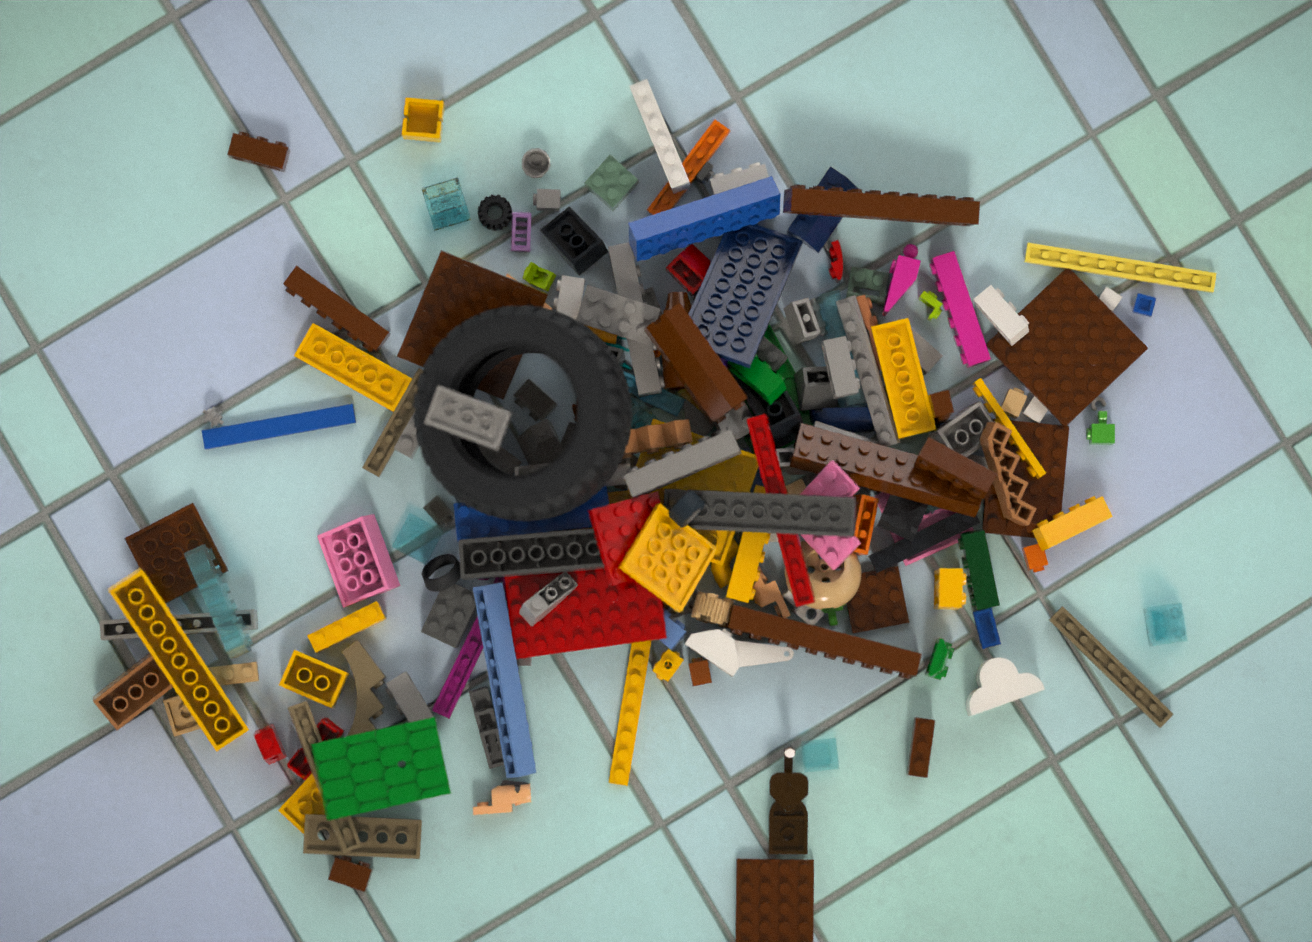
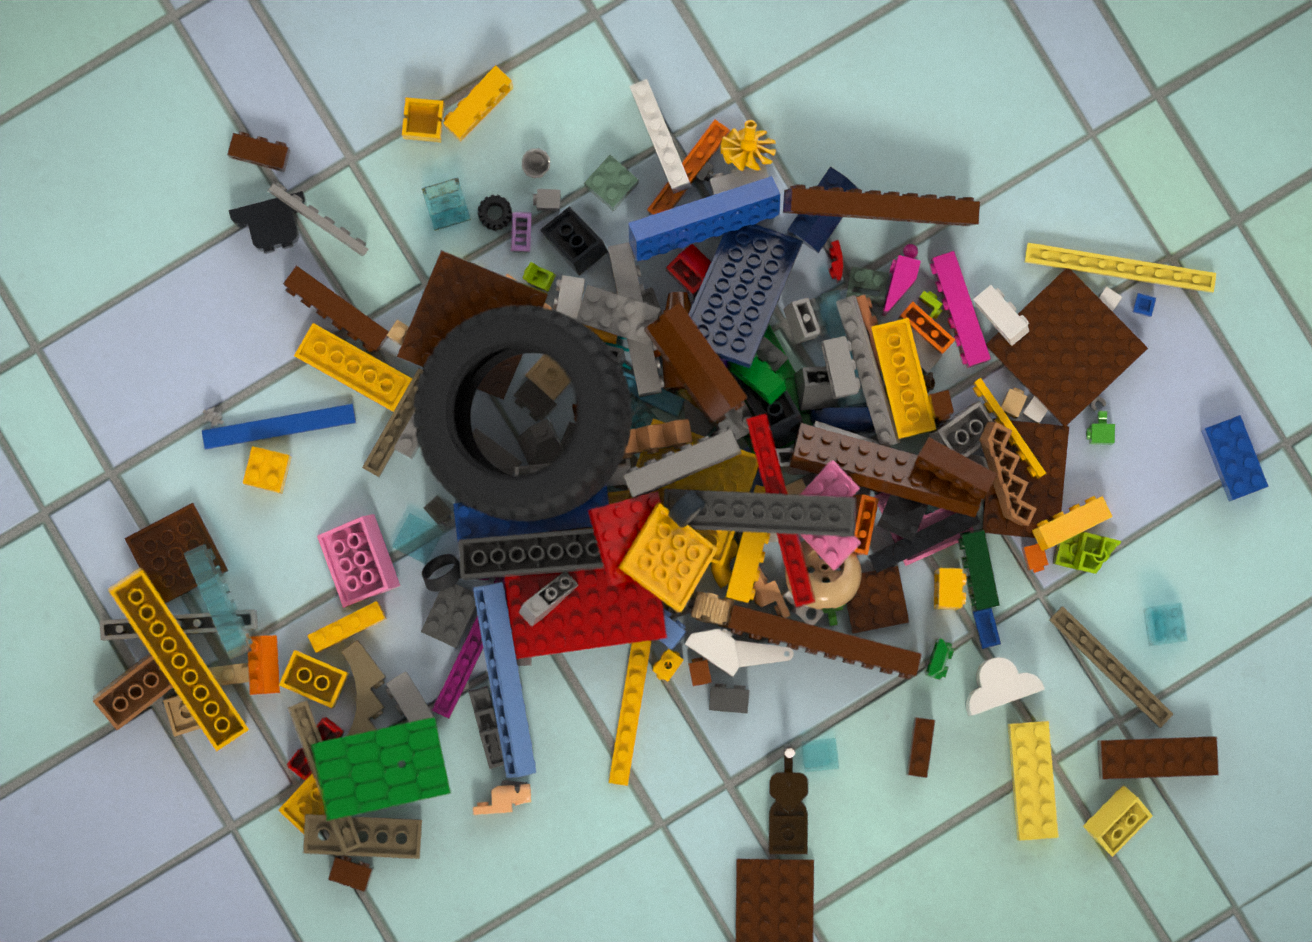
(263, 665): none -> orange brick
(267, 470): none -> yellow brick
(269, 223): none -> black brick
(269, 744): red torso -> none
(312, 214): none -> light grey plate
(398, 332): none -> tan brick
(468, 417): light grey plate -> none
(478, 103): none -> yellow wedge
(548, 377): none -> tan tile
(729, 699): none -> dark grey brick
(743, 147): none -> yellow piece
(927, 328): none -> orange brick
(929, 381): none -> dark brown plate
(1032, 780): none -> light yellow brick
(1085, 552): none -> lime slope
(1118, 820): none -> light yellow slope
(1158, 757): none -> reddish brown brick
(1234, 458): none -> blue brick

